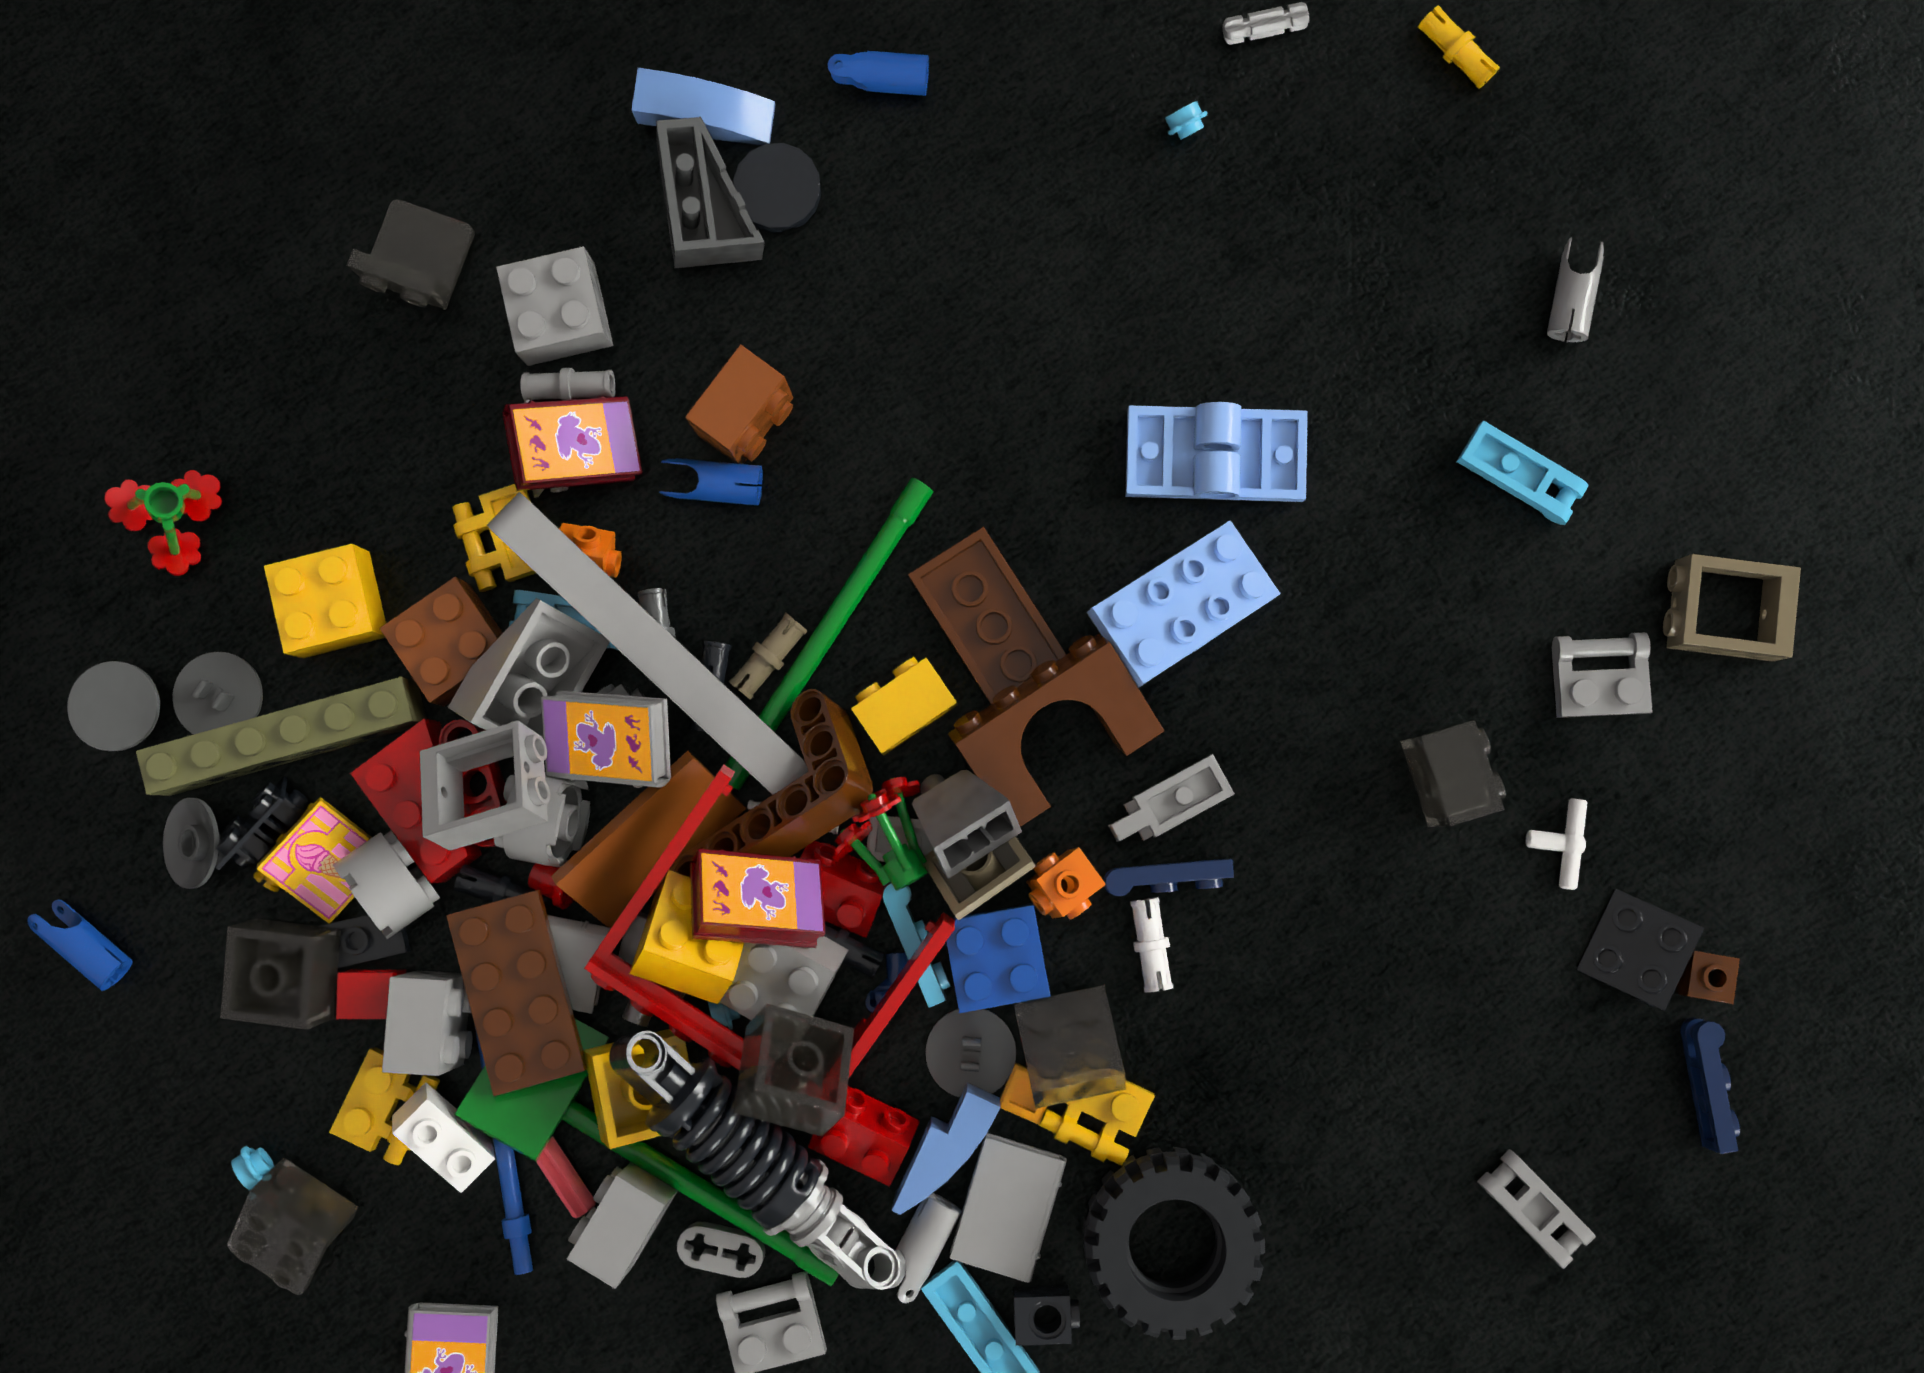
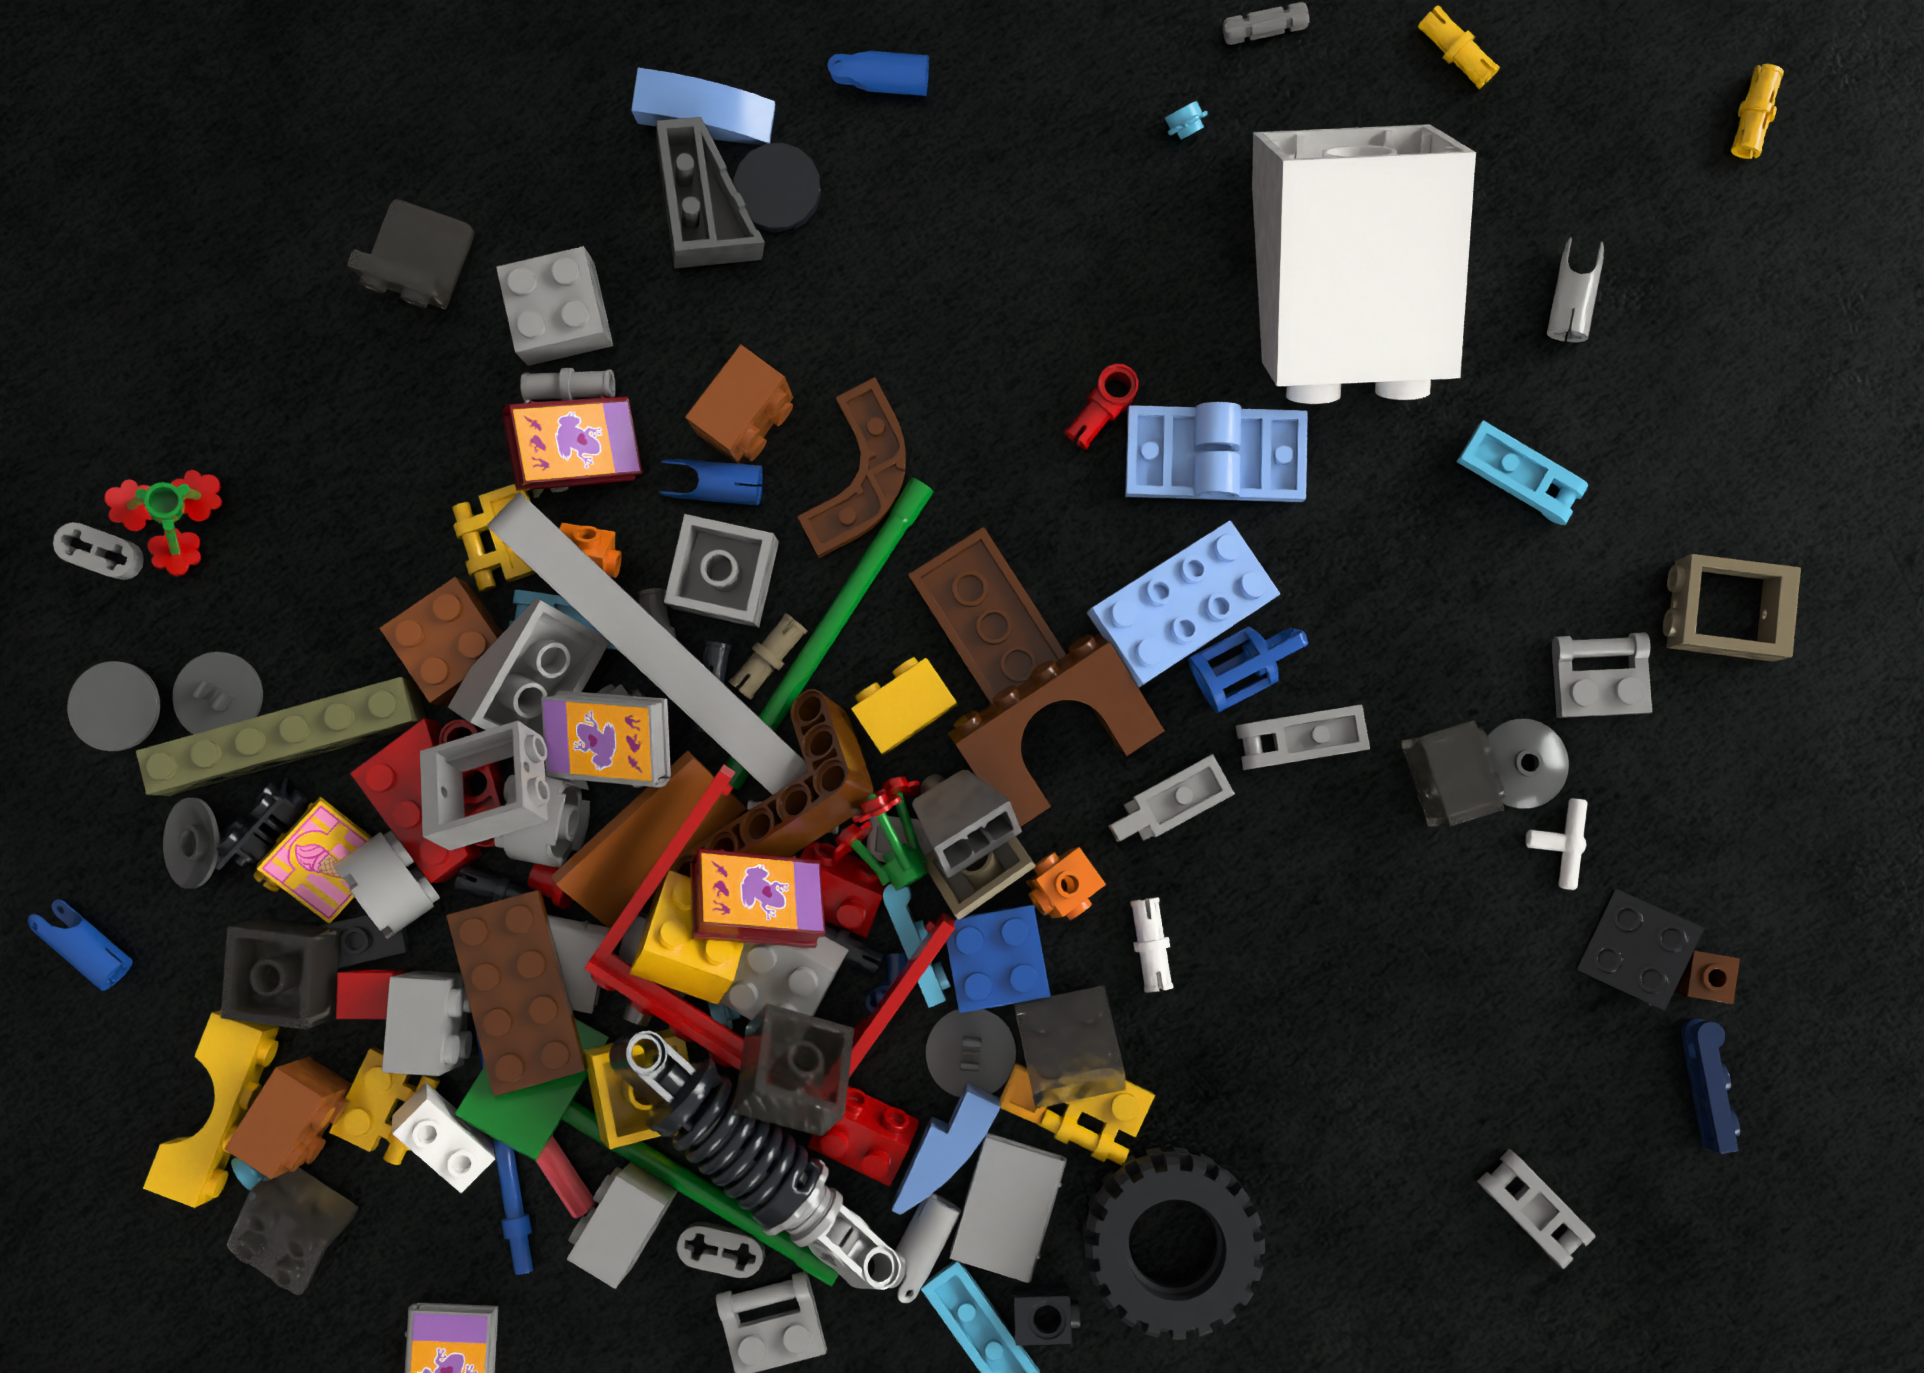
(101, 543): none -> light grey beam
(234, 1056): none -> yellow arch
(290, 1117): none -> dark orange brick
(325, 601): yellow brick -> none
(721, 570): none -> light grey brick
(876, 482): none -> reddish brown plate
(1103, 406): none -> red pin
(1165, 876): dark blue plate -> none
(1257, 657): none -> blue piece
(1305, 736): none -> light grey plate
(1361, 258): none -> white slope
(1508, 746): none -> dark grey dish
(1757, 111): none -> yellow pin

